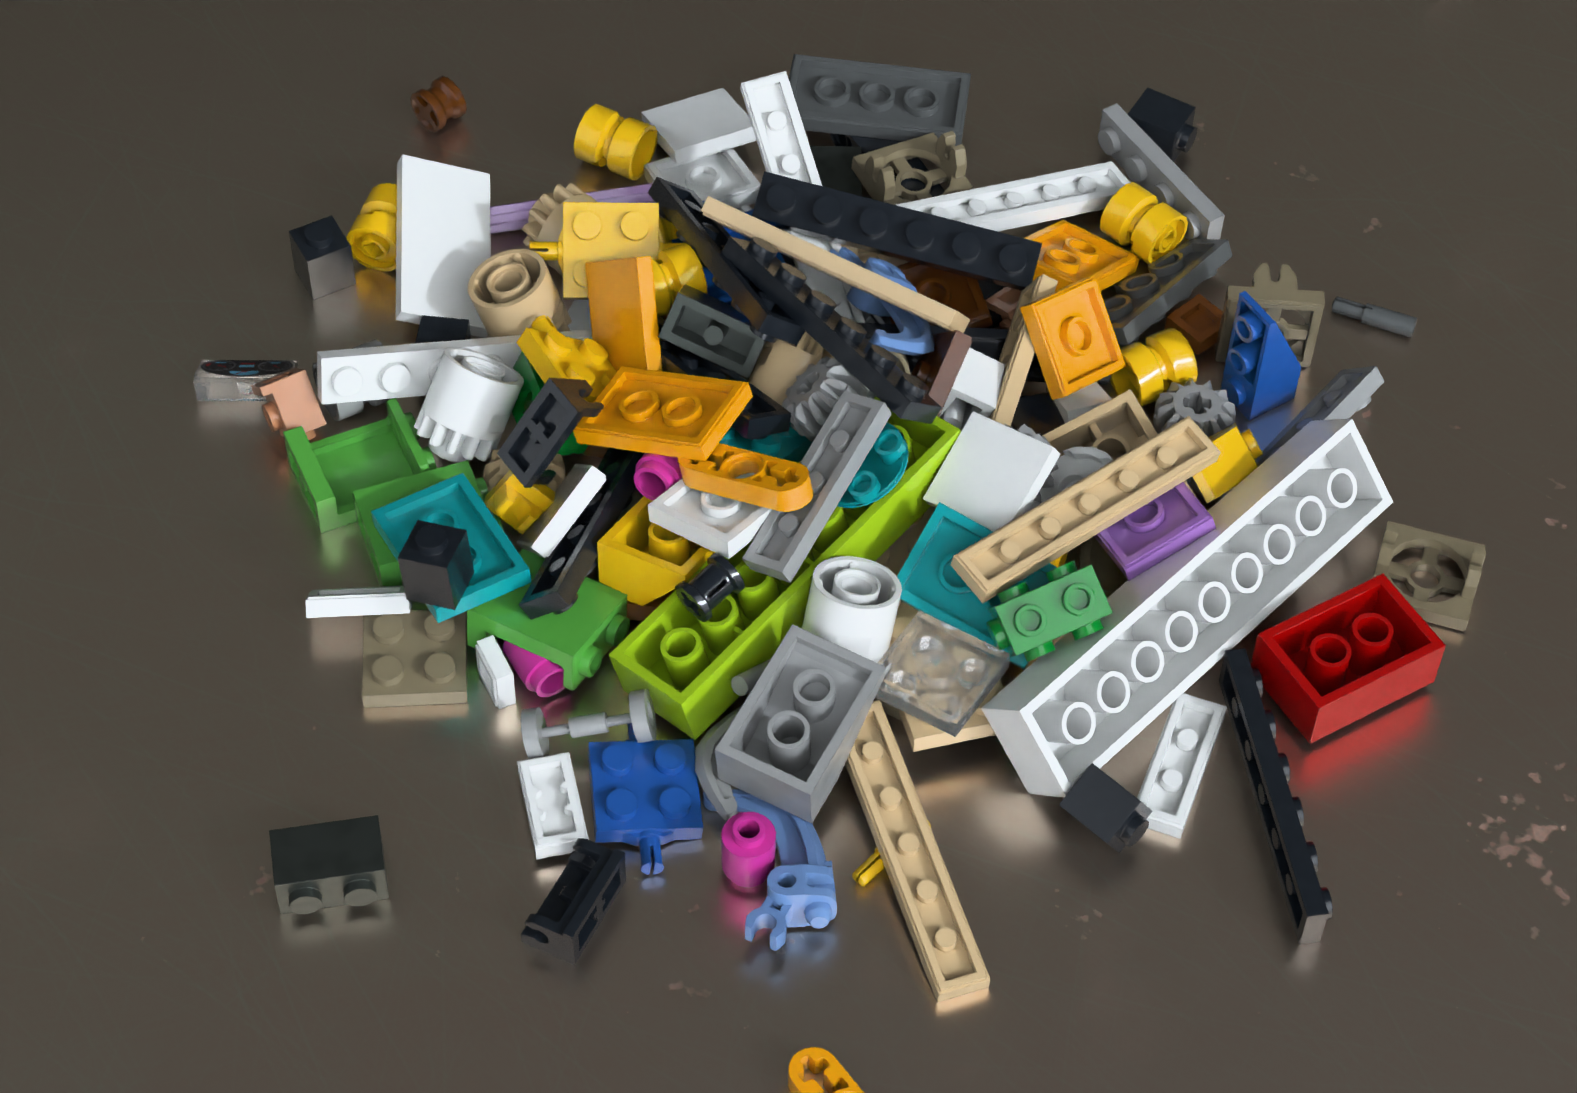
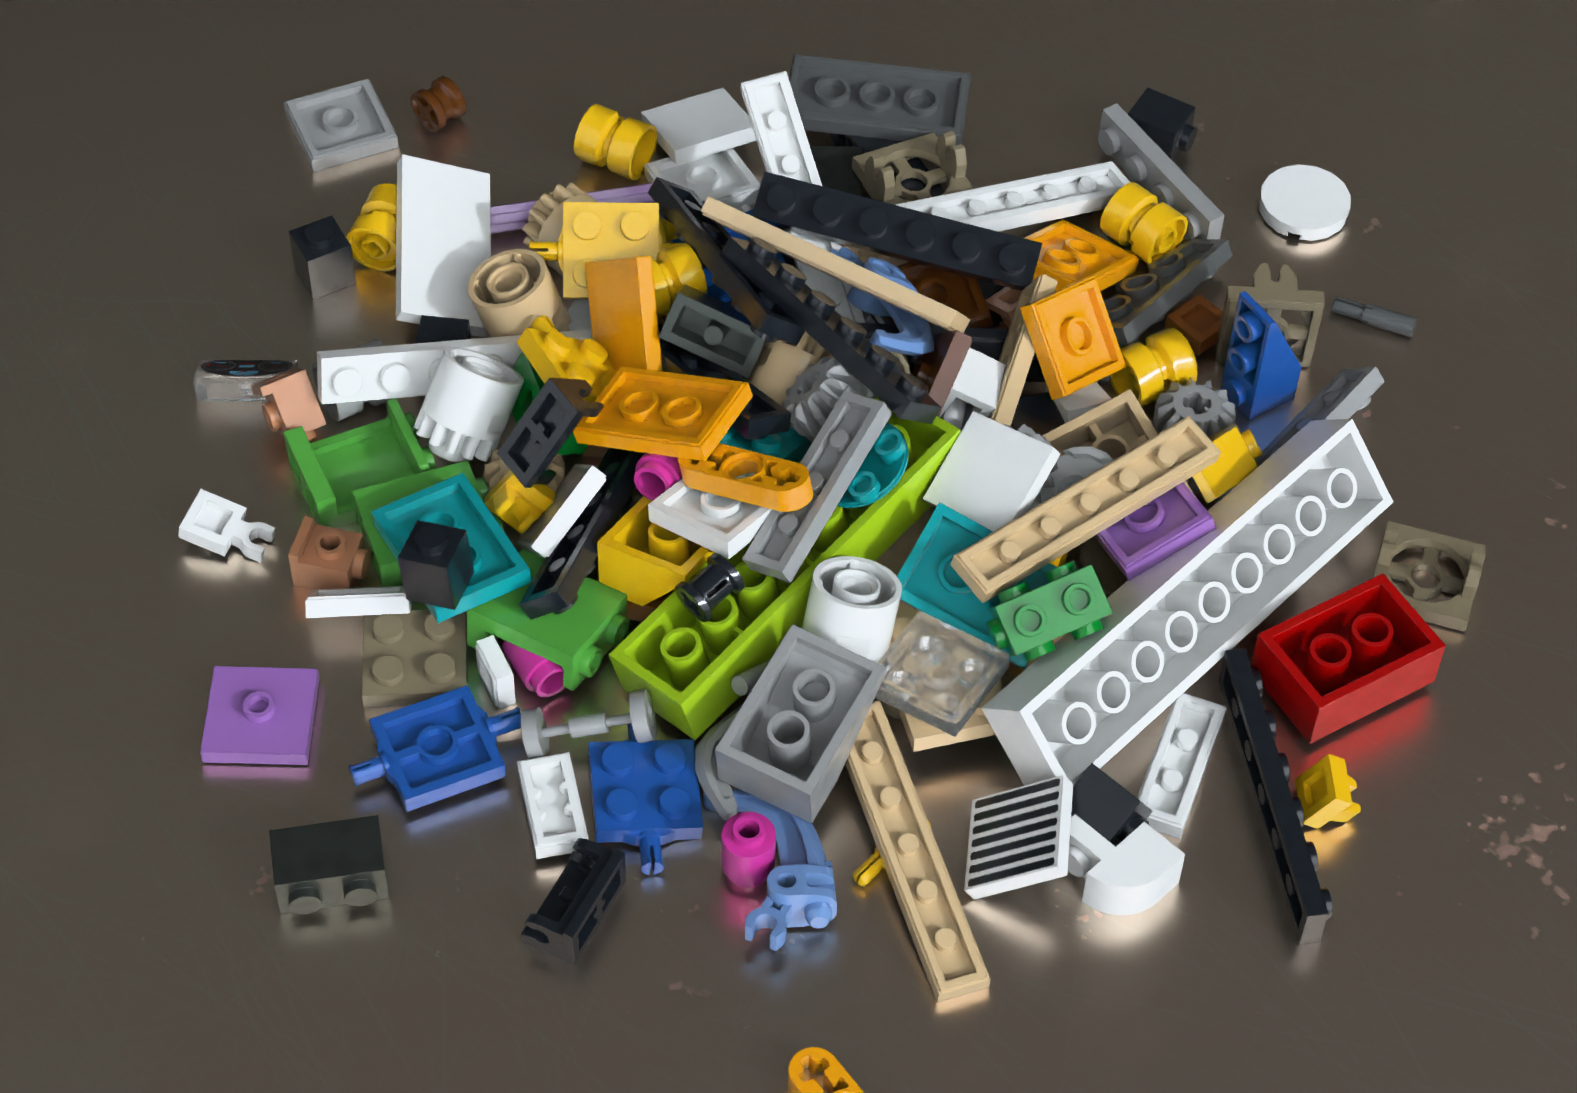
(221, 523): none -> white plate
(260, 715): none -> medium lavender plate
(327, 557): none -> nougat brick
(341, 125): none -> light grey tile
(437, 748): none -> blue plate
(1019, 837): none -> tile
(1124, 876): none -> white brick
(1304, 202): none -> white tile
(1326, 792): none -> yellow tile

